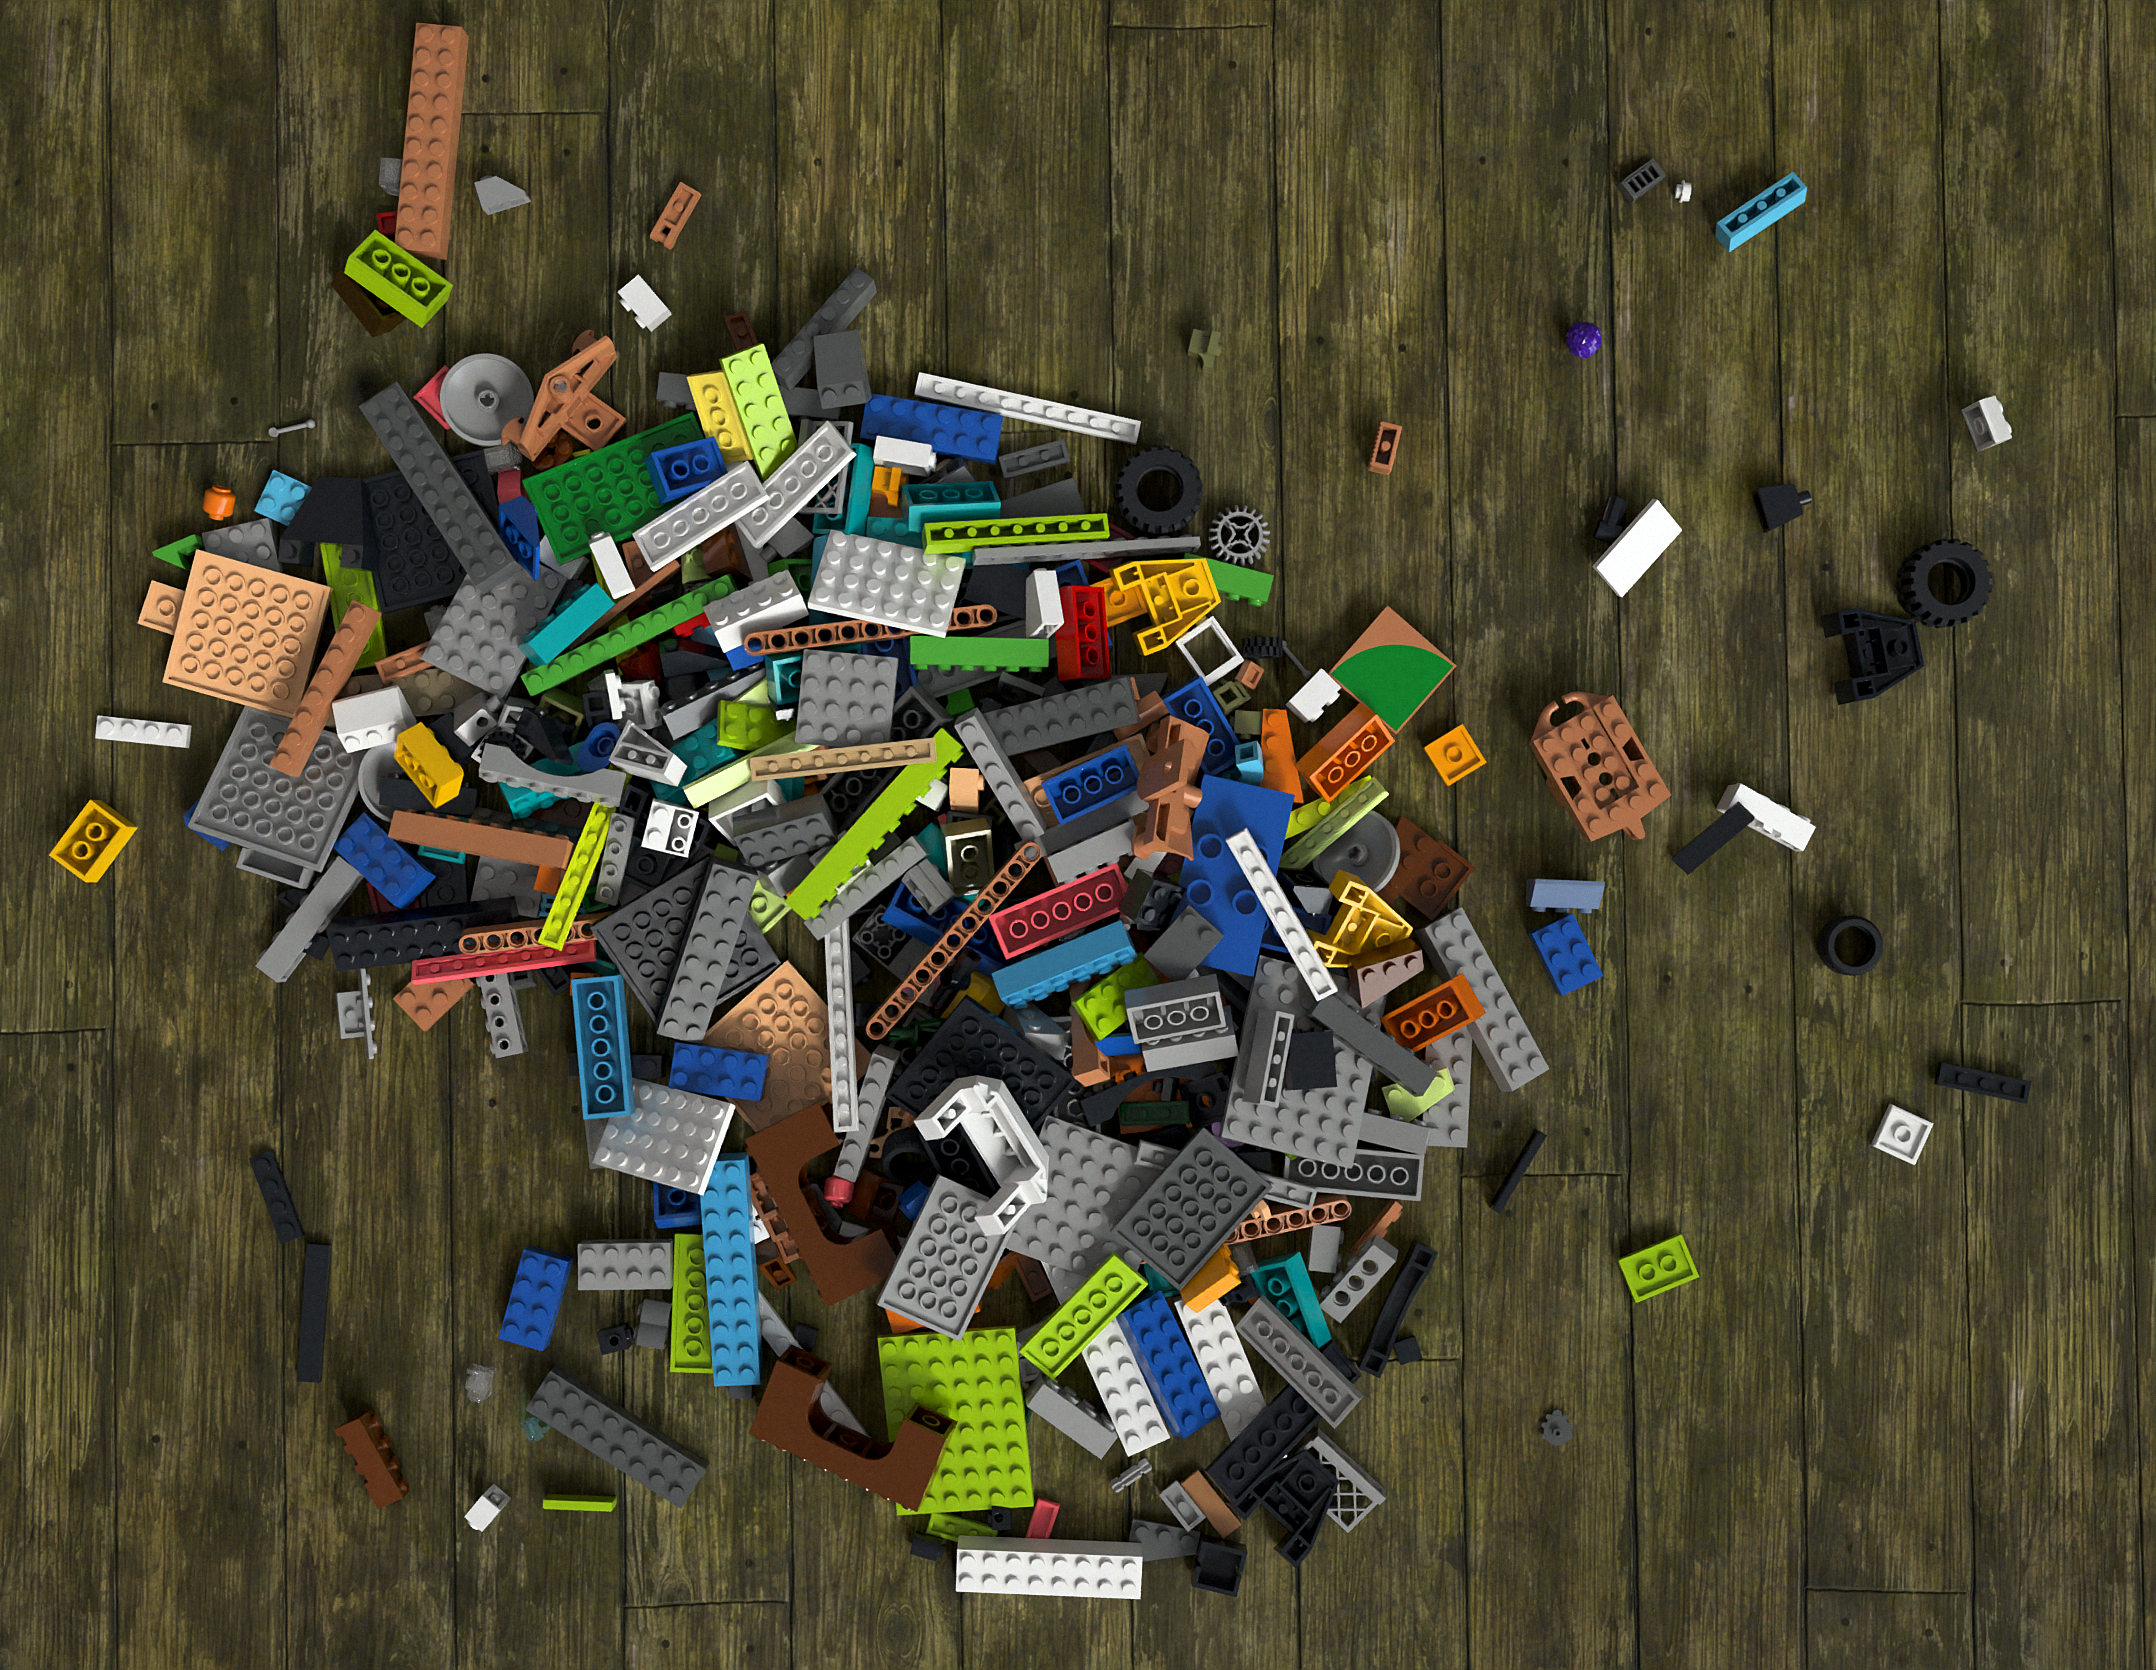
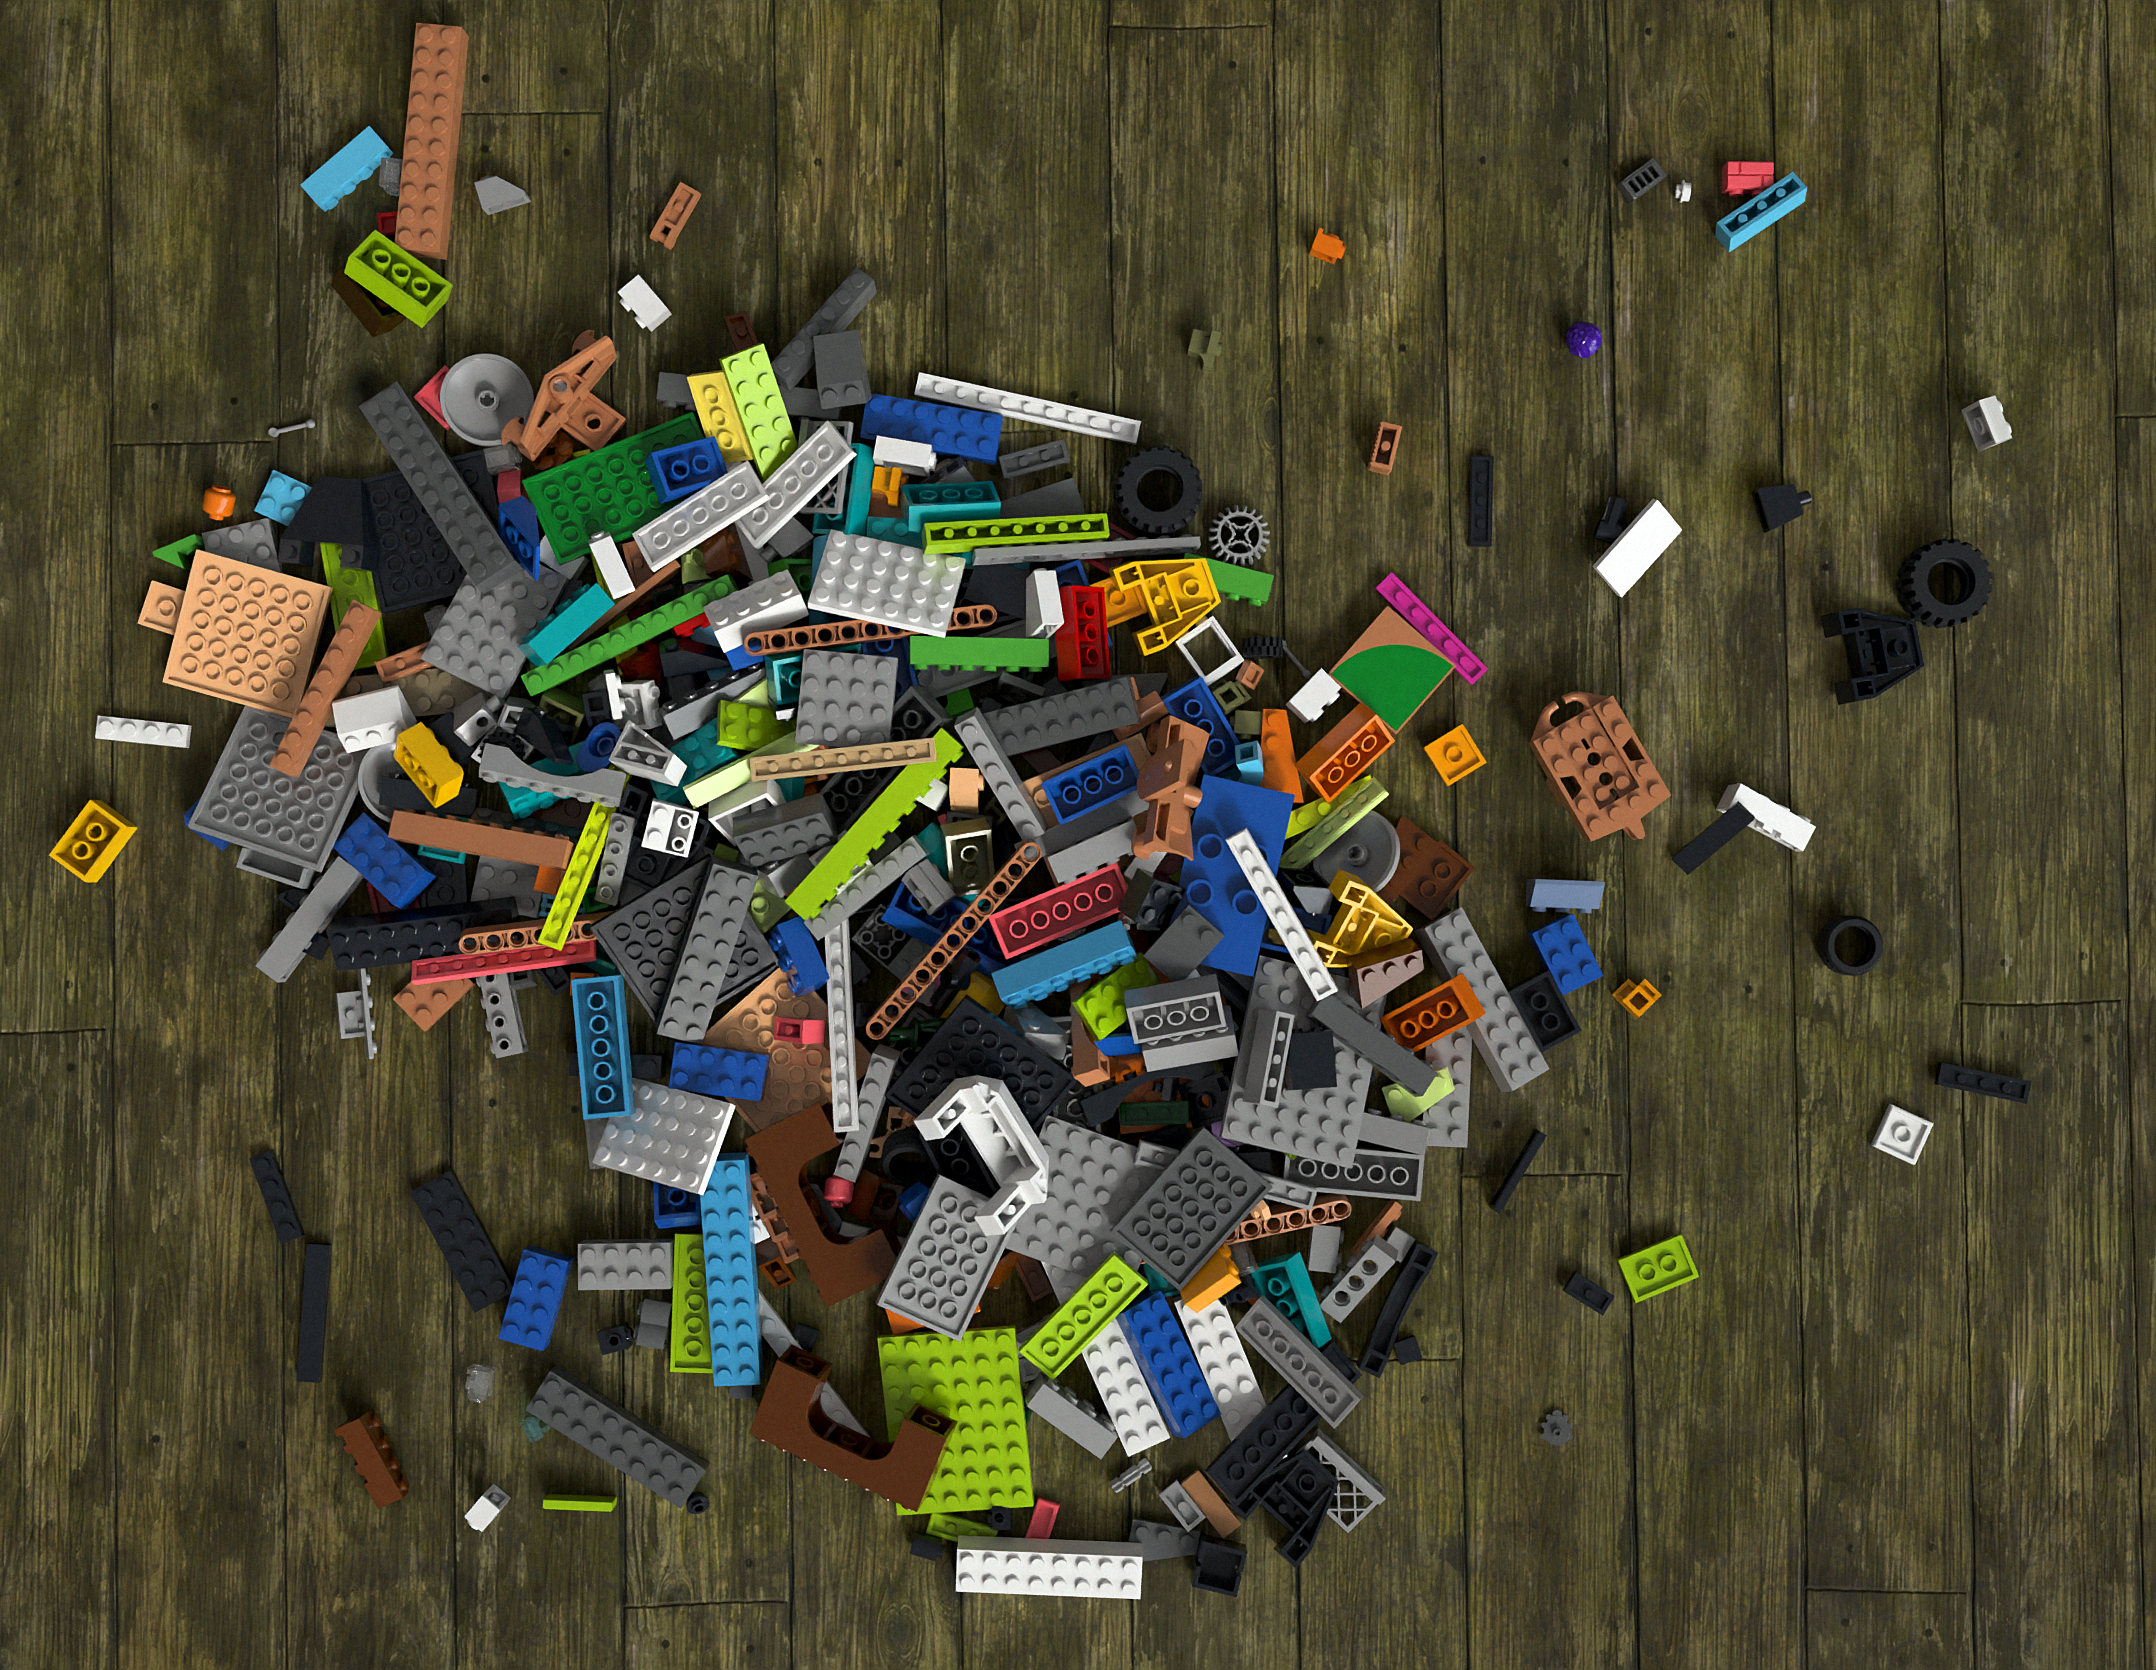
(346, 169): none -> medium azure brick
(463, 1240): none -> black plate
(697, 1503): none -> black plate
(798, 957): none -> blue brick
(799, 1030): none -> coral slope
(1272, 933): none -> clear yellow plate
(1327, 247): none -> orange brick
(1400, 1240): none -> light grey brick
(1431, 628): none -> dark pink plate
(1480, 501): none -> black tile
(1544, 1010): none -> black brick
(1588, 1293): none -> black plate
(1636, 998): none -> light orange brick
(1746, 177): none -> coral brick

